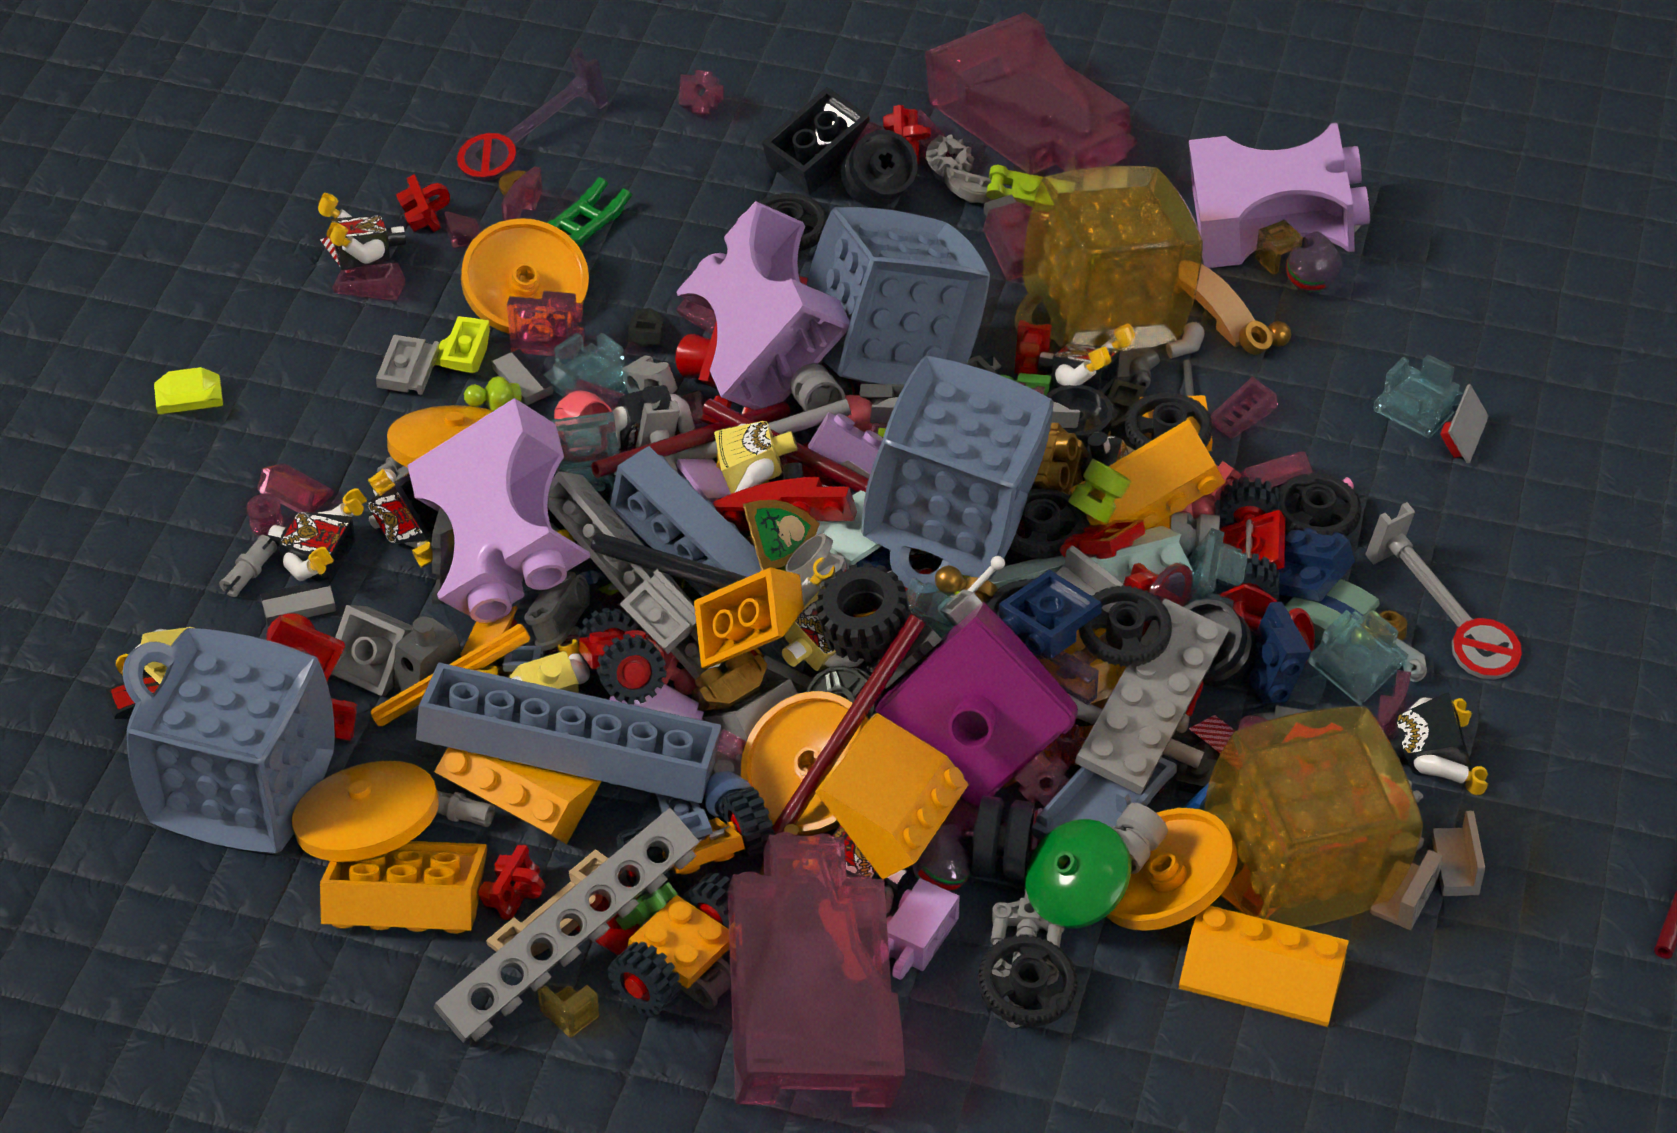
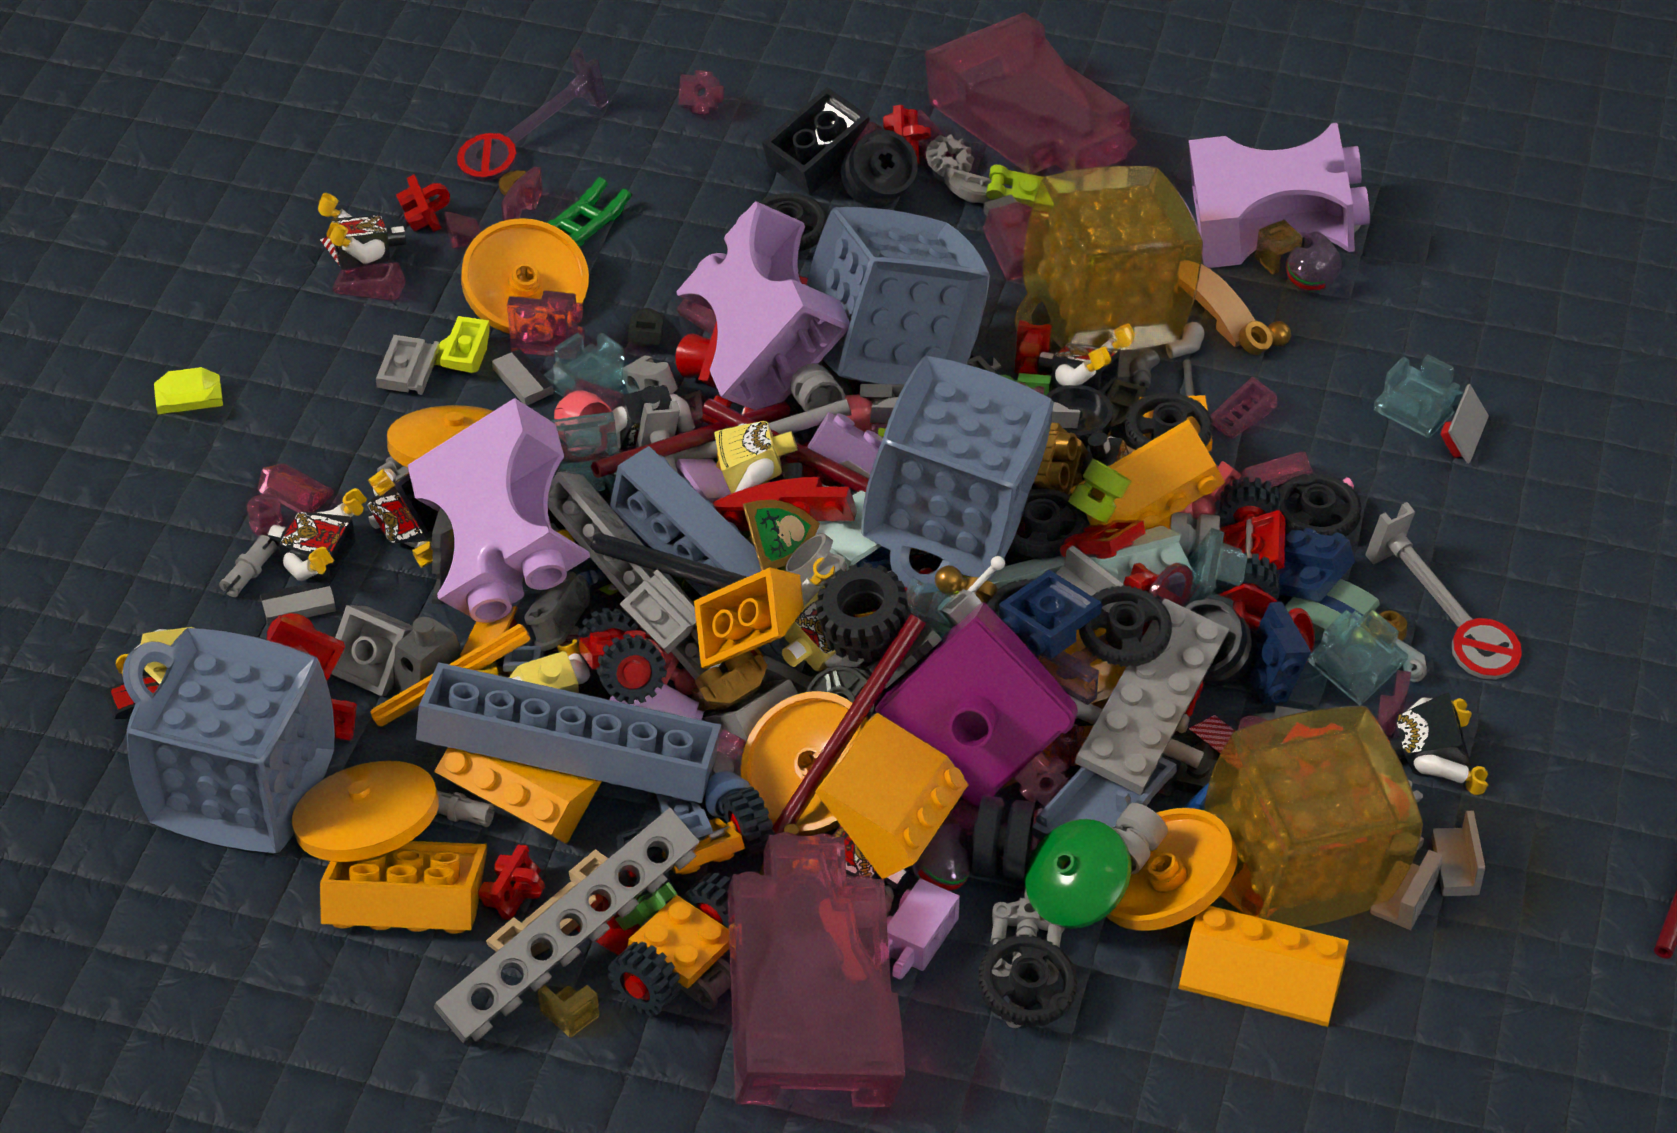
(495, 394): lime animal -> none

